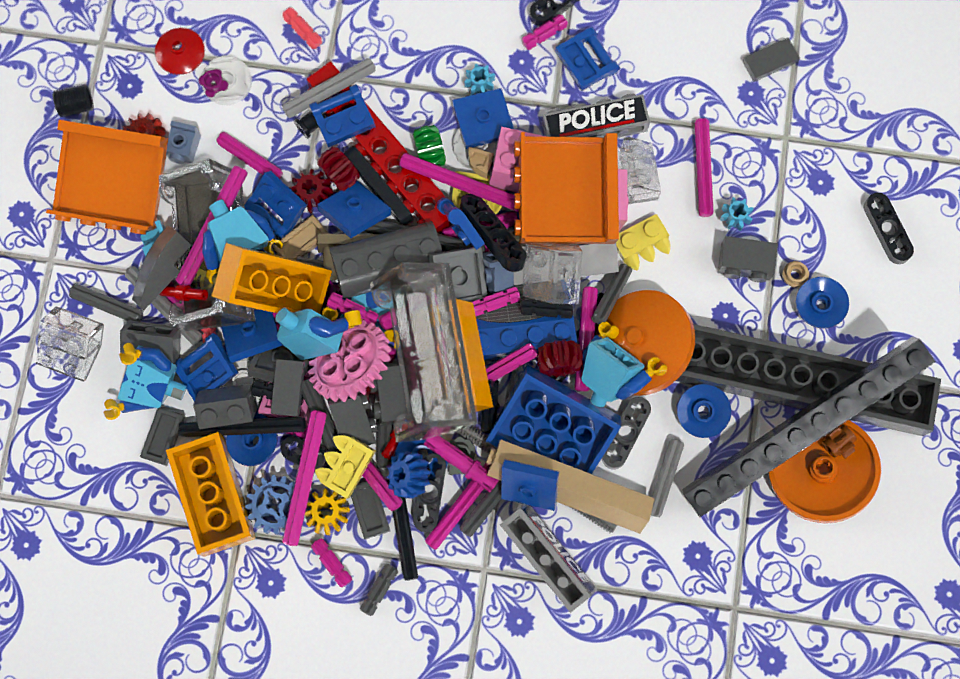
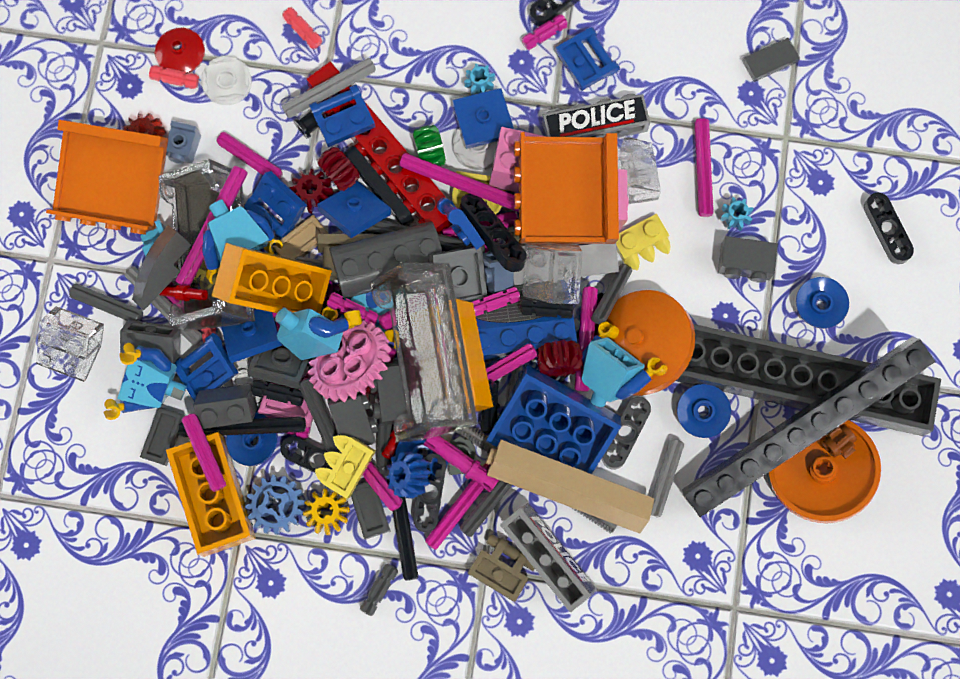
(73, 100): black piece -> none
(174, 77): none -> coral axle
(203, 452): none -> dark pink axle
(210, 76): magenta plate -> none
(287, 387): dark grey tile -> none
(304, 478): dark pink axle -> none
(331, 562): dark pink axle -> none
(480, 161): tan tile -> none
(498, 575): none -> dark tan plate
(529, 485): blue plate -> none
(800, 268): tan plate -> none

